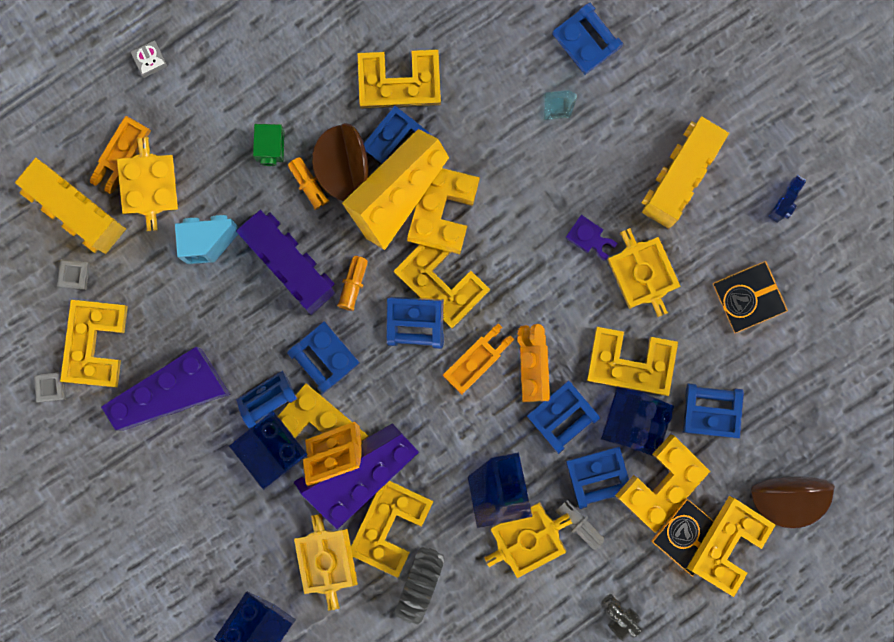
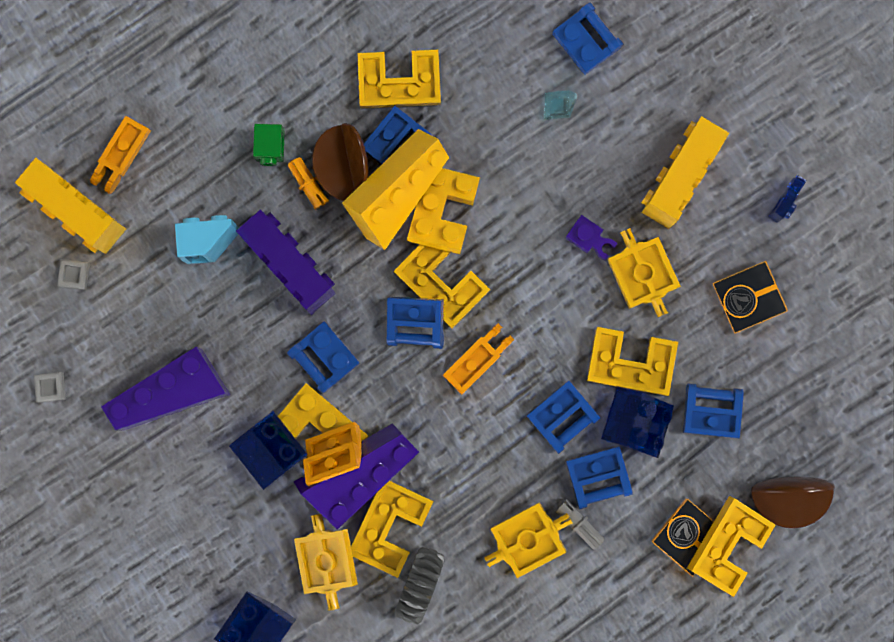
(78, 360): yellow plate -> none
(147, 184): yellow plate -> none
(149, 59): tile -> none
(265, 398): blue plate -> none
(352, 283): light orange axle -> none
(499, 491): clear blue slope -> none
(534, 363): light orange hinge -> none
(623, 621): clear smoke plate -> none
(684, 476): yellow plate -> none

